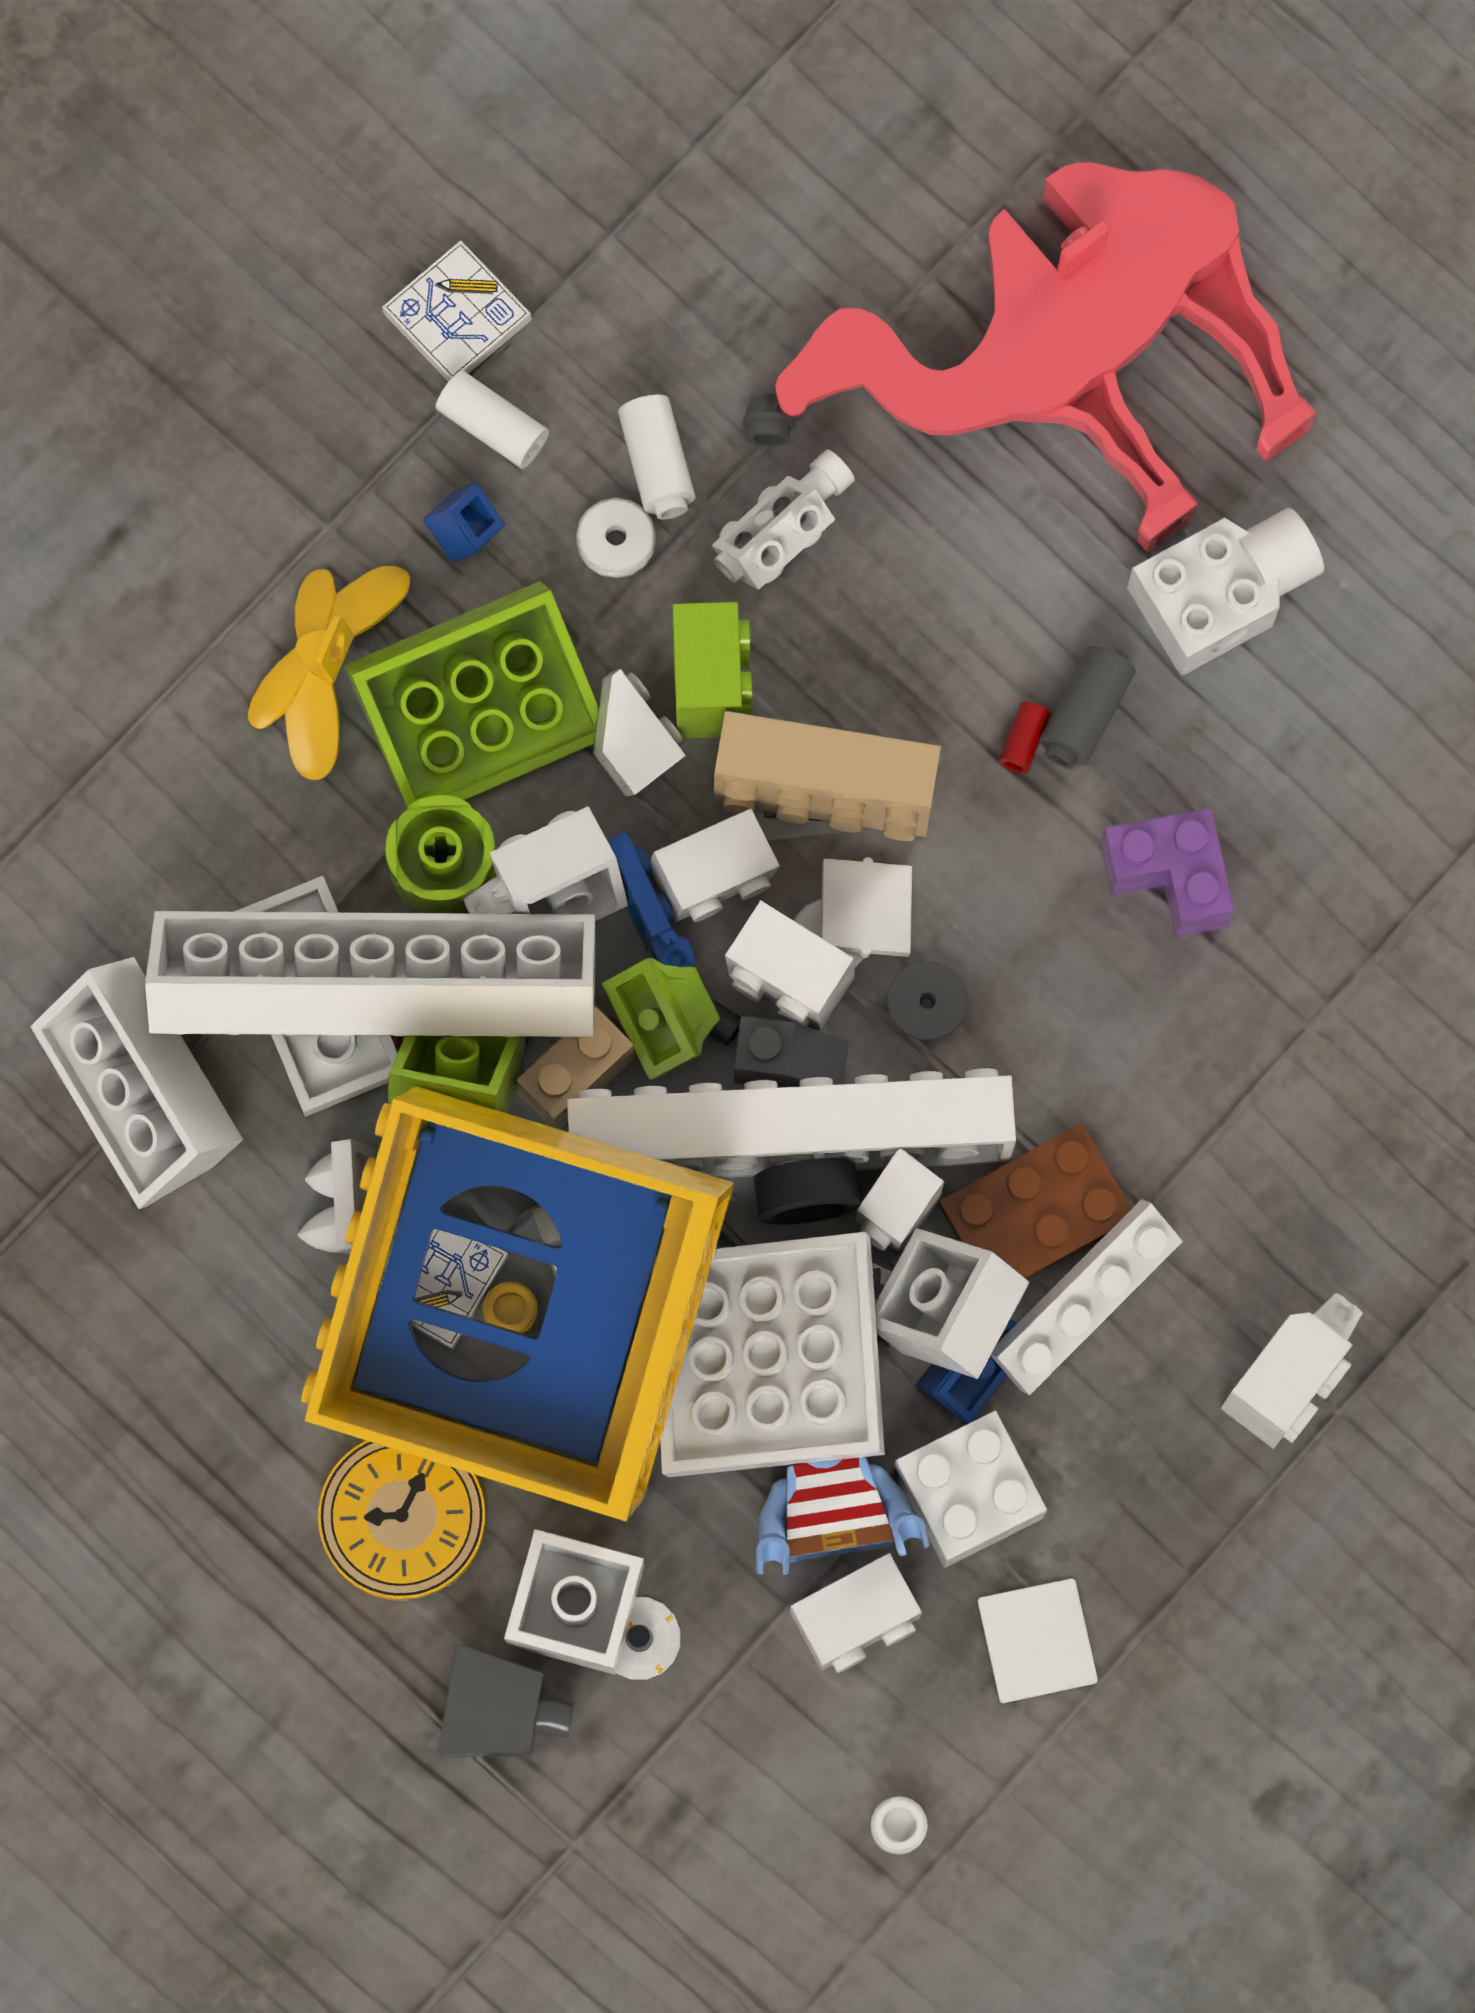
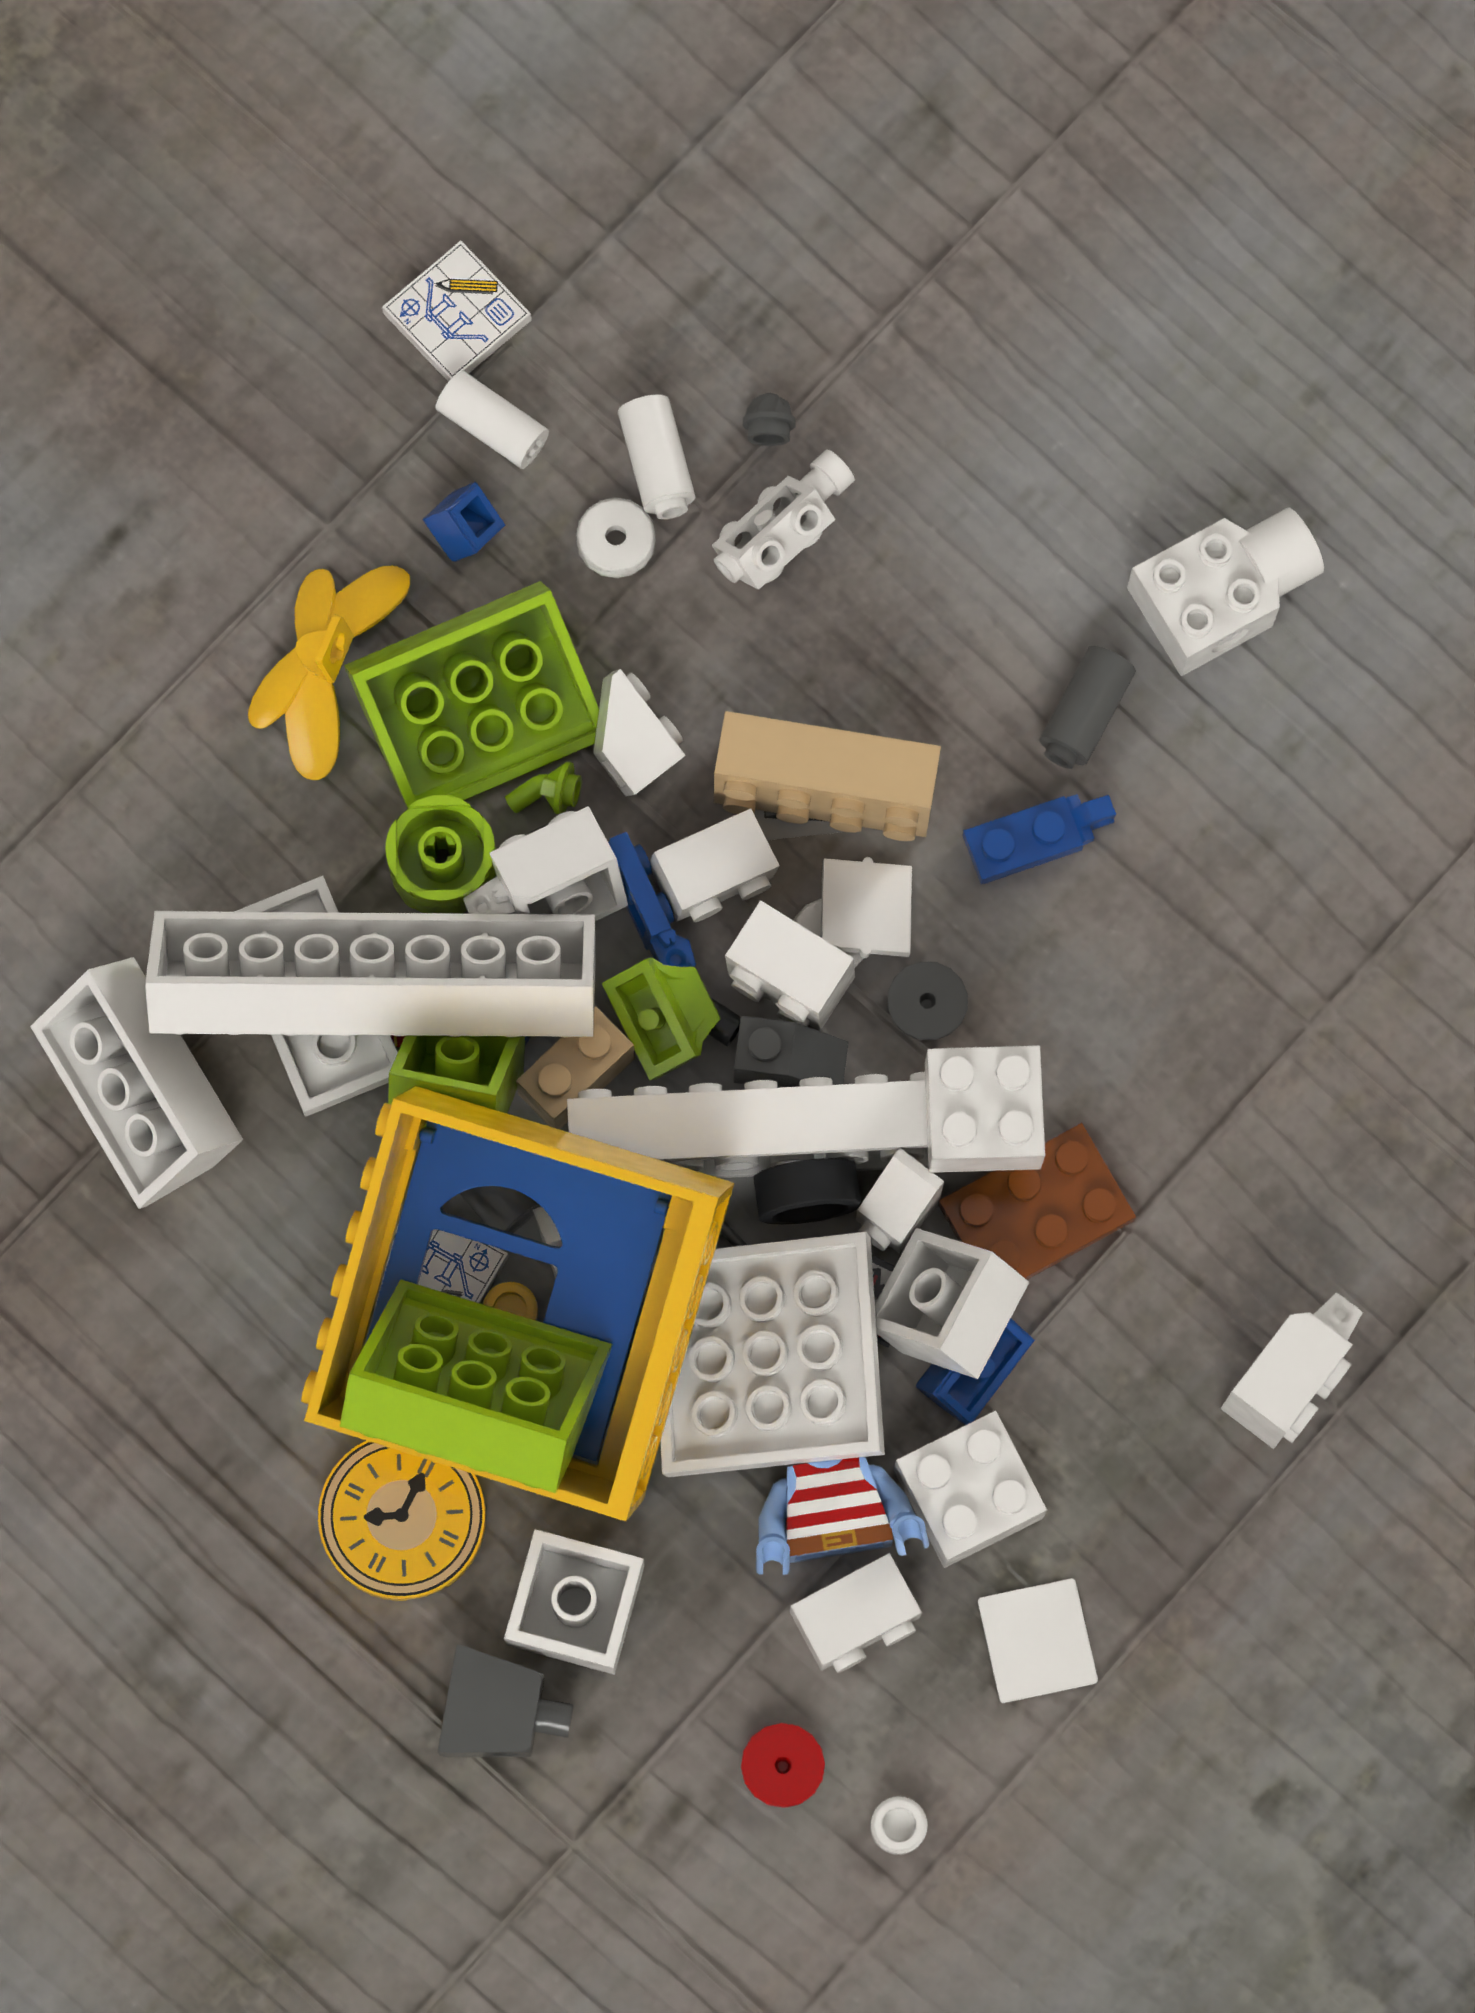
(339, 1178): white tile -> none
(474, 1385): none -> lime slope
(559, 787): none -> lime plate
(650, 1641): white piece -> none
(707, 663): lime brick -> none
(782, 1765): none -> red piece
(984, 1109): none -> white brick
(1024, 737): red piece -> none
(1035, 835): none -> blue hinge
(1057, 338): coral animal -> none
(1085, 1296): white plate -> none
(1177, 854): medium lavender brick -> none

